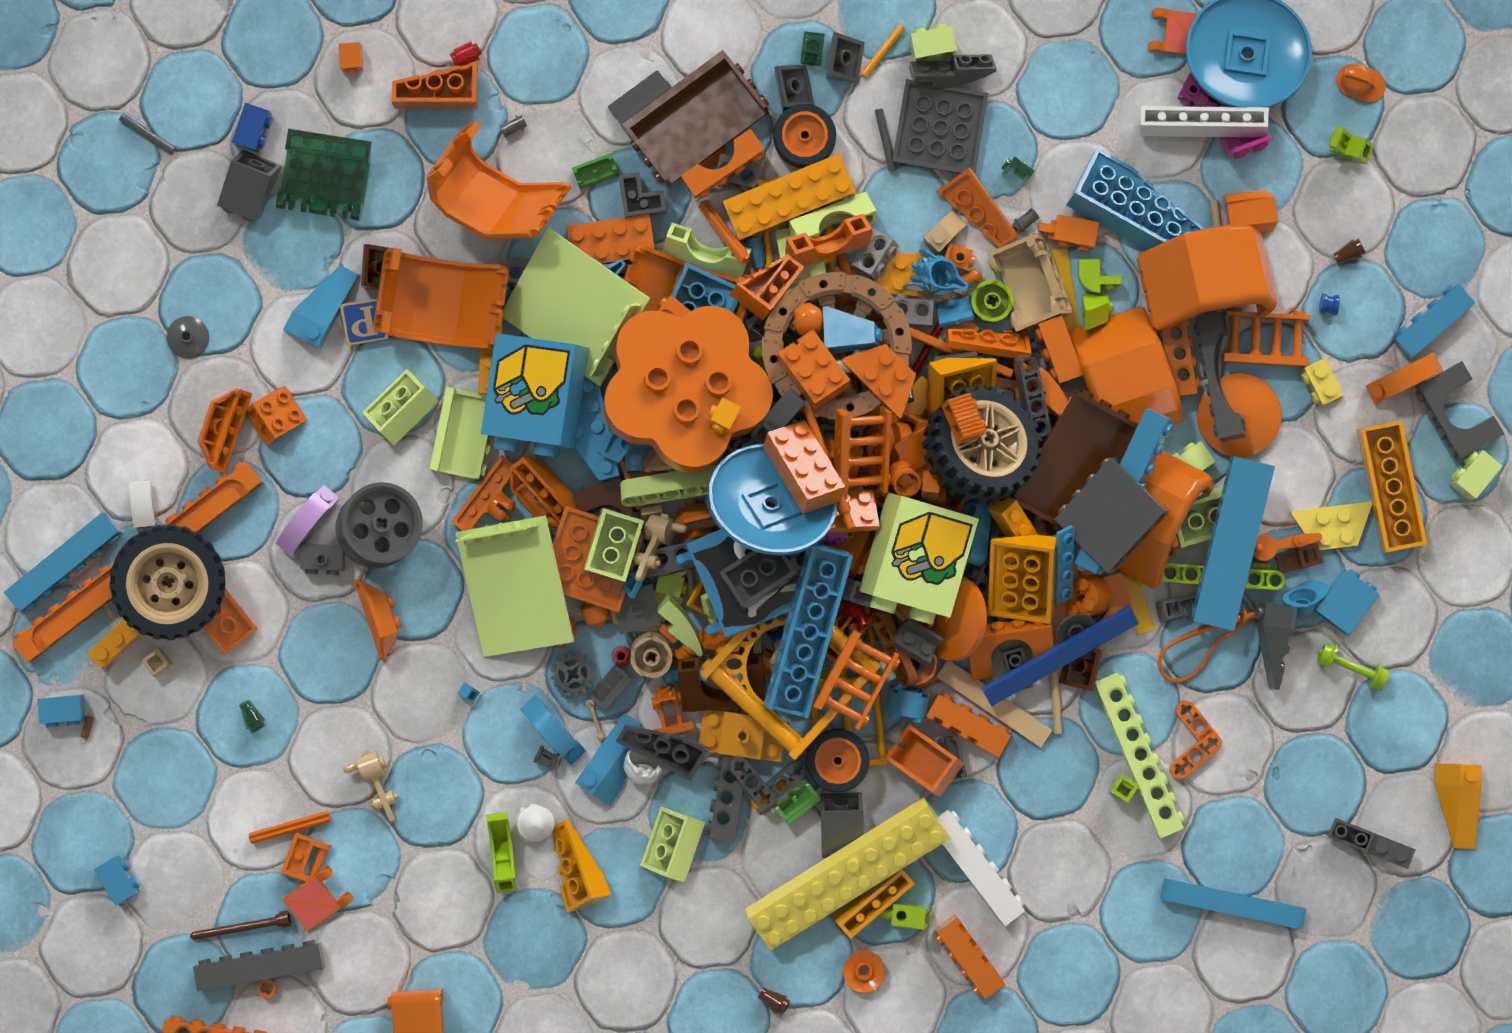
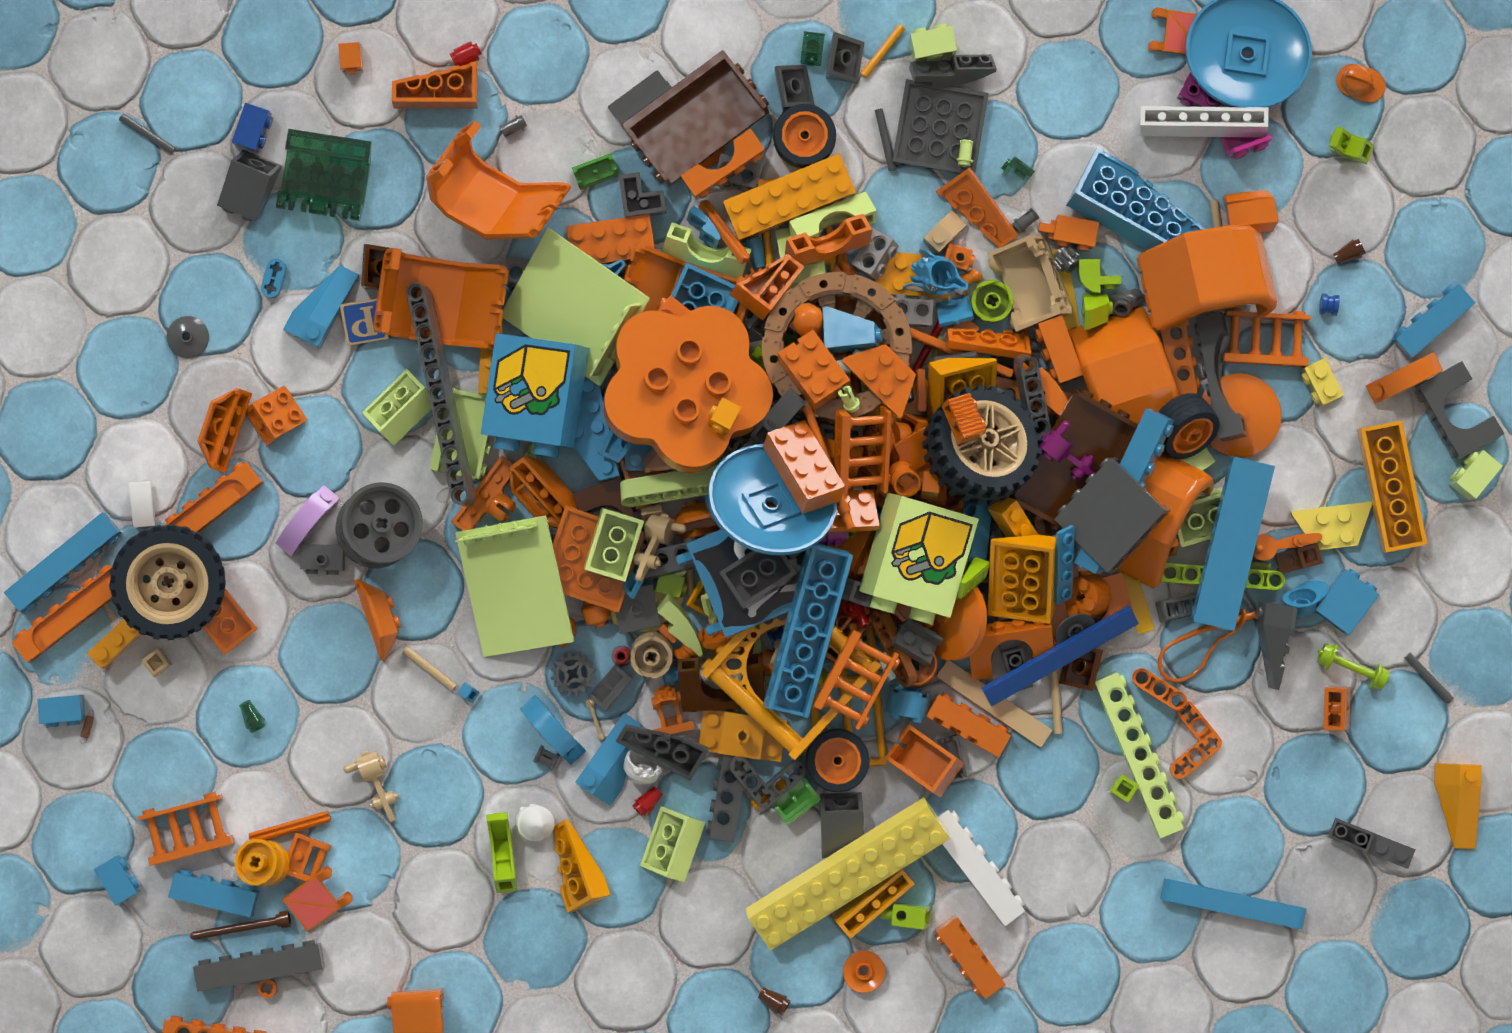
(200, 843): none -> orange fence
(213, 894): none -> dark azure brick
(262, 863): none -> light orange wheel
(268, 277): none -> dark azure beam
(429, 668): none -> tan bar
(447, 402): none -> dark grey beam
(647, 801): none -> red cone
(708, 233): none -> dark azure slope
(850, 402): none -> yellowish green pin
(921, 390): none -> orange tile
(965, 153): none -> yellowish green pin
(974, 575): none -> lime slope
(1057, 448): none -> magenta piece
(1066, 259): none -> dark grey gear
(1125, 300): none -> dark grey animal
(1150, 685): none -> orange beam
(1193, 425): none -> black wheel
(1336, 708): none -> orange brick
(1429, 677): none -> dark grey bar

